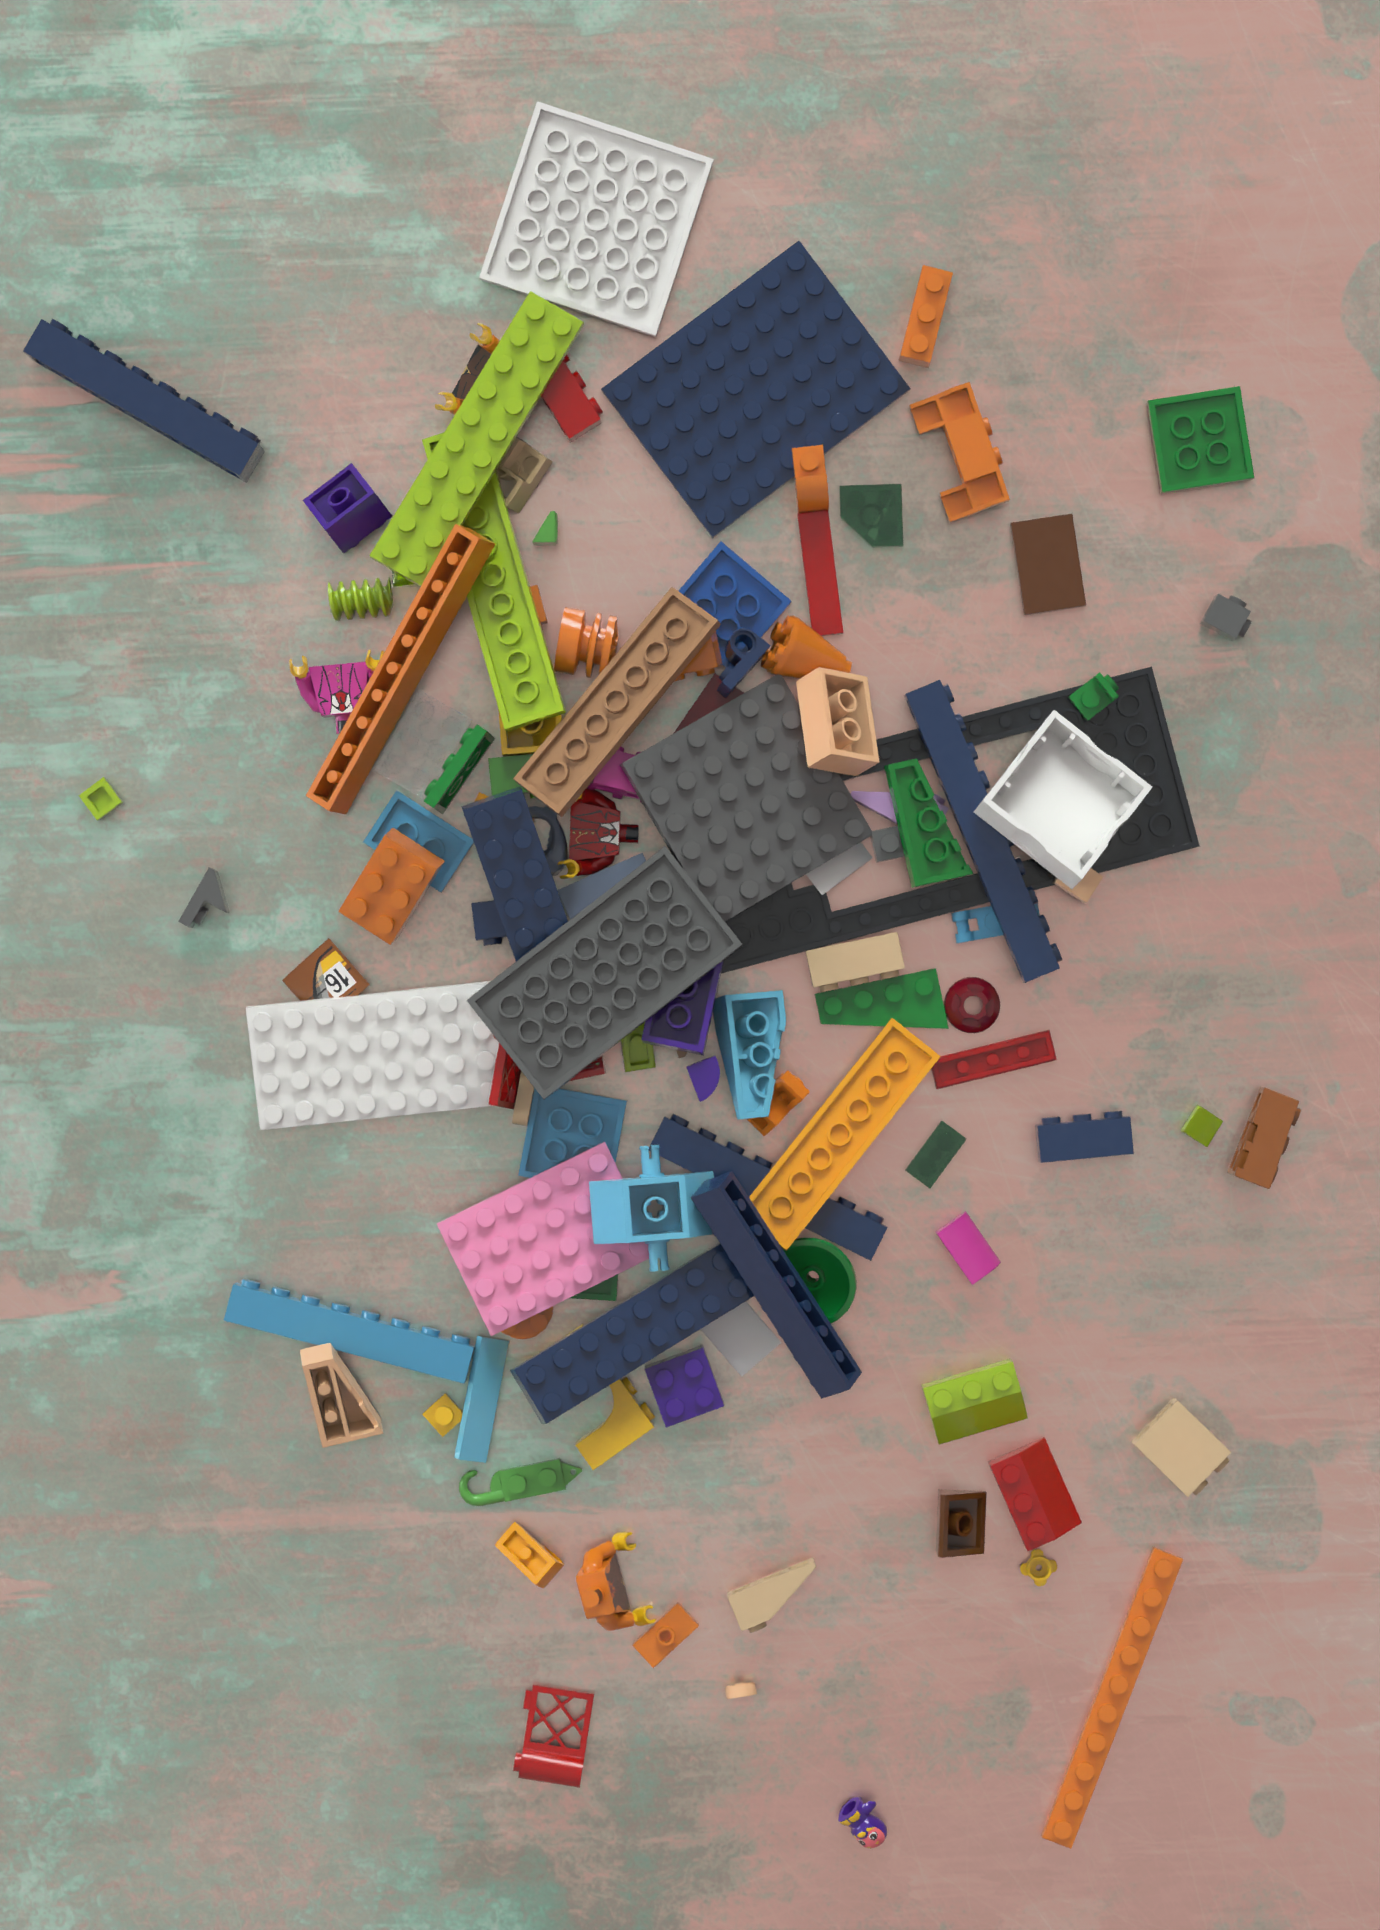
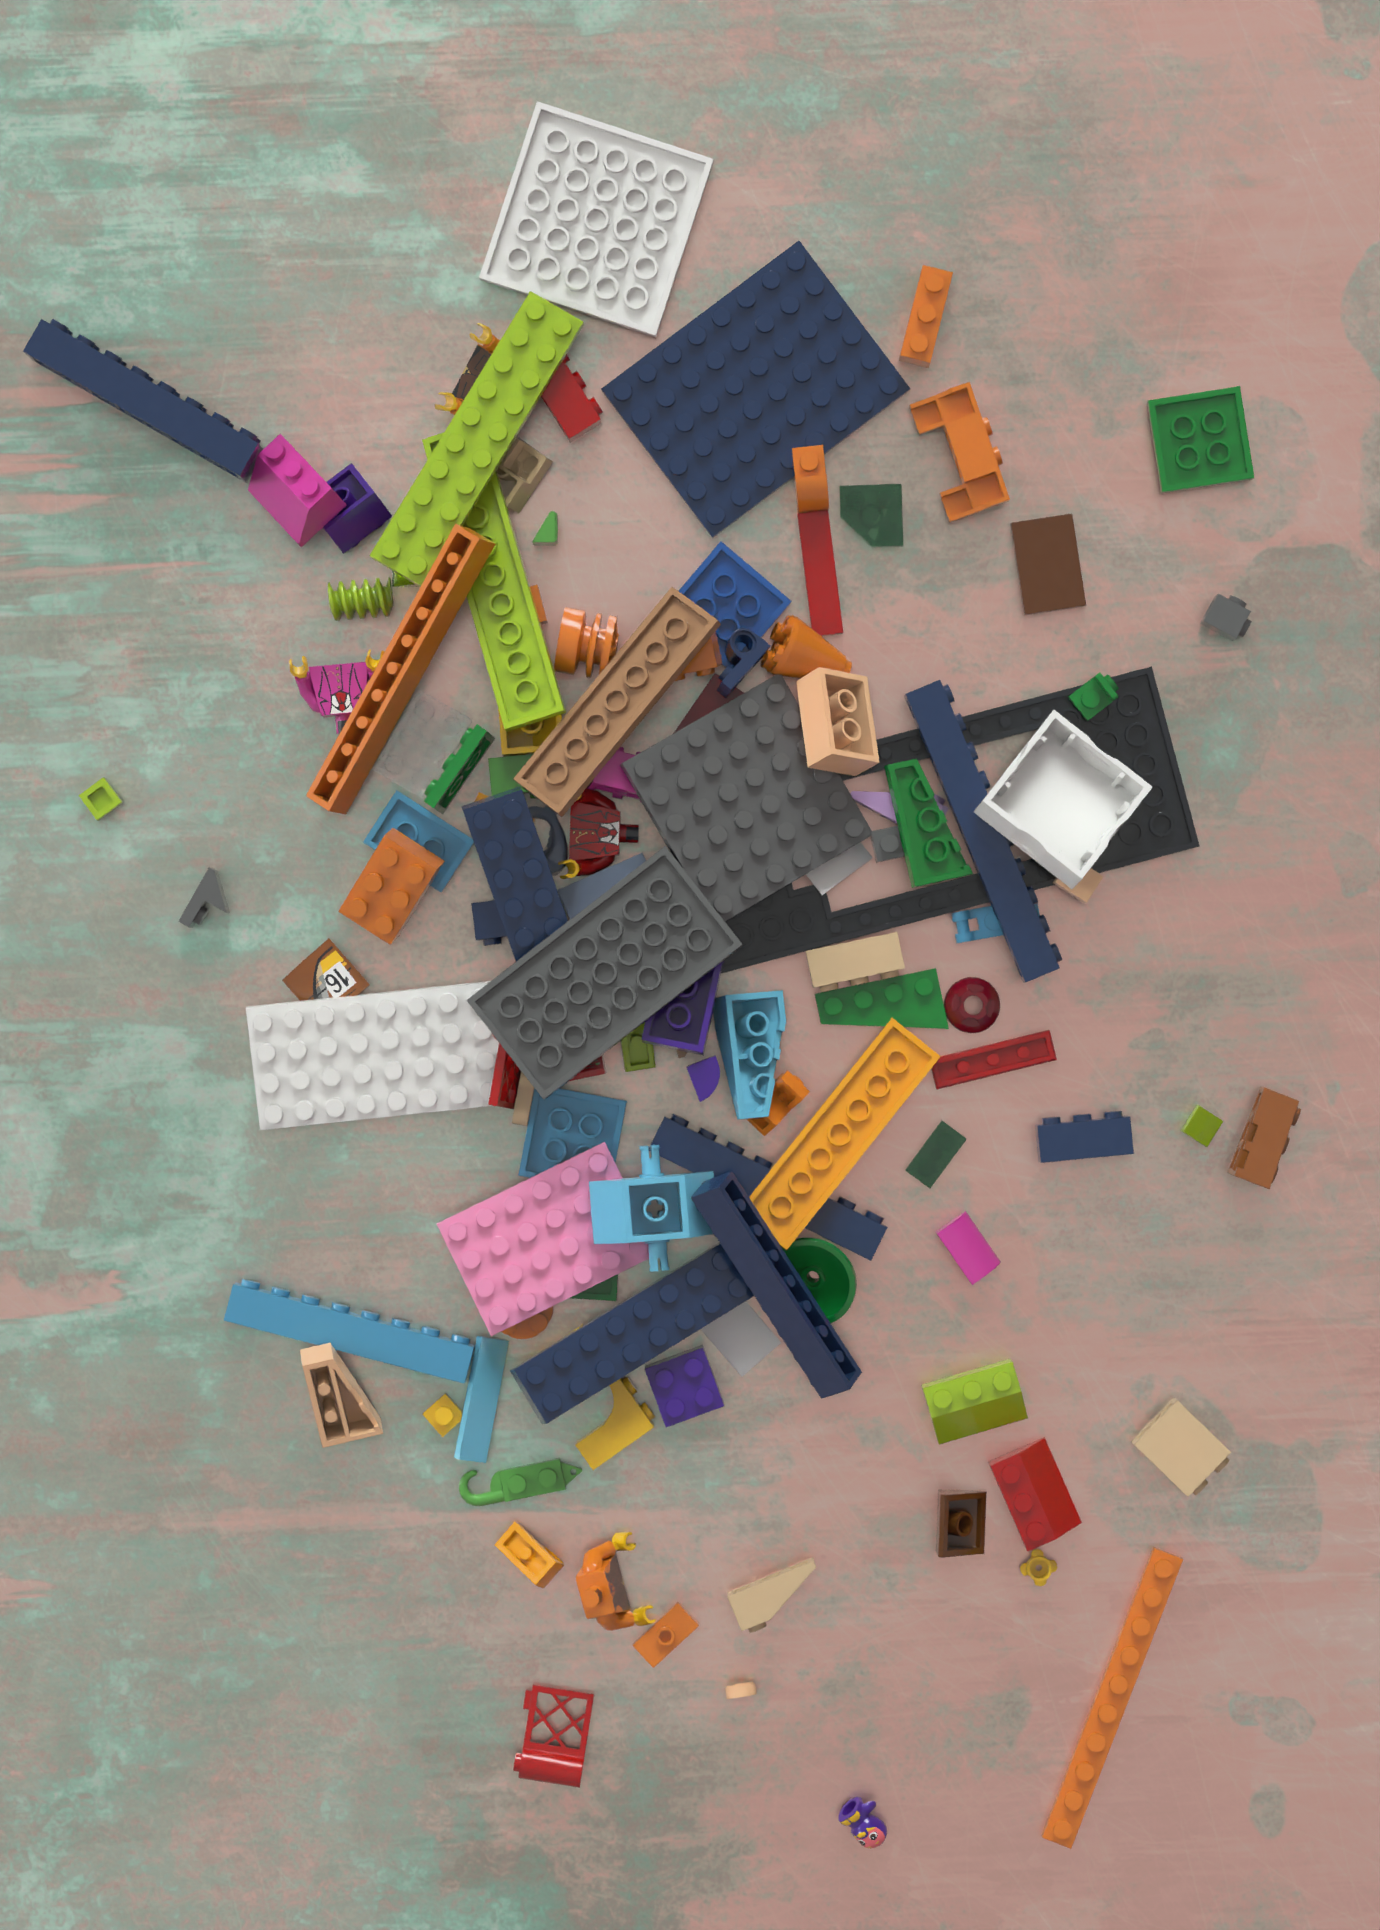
(293, 491): none -> dark pink slope

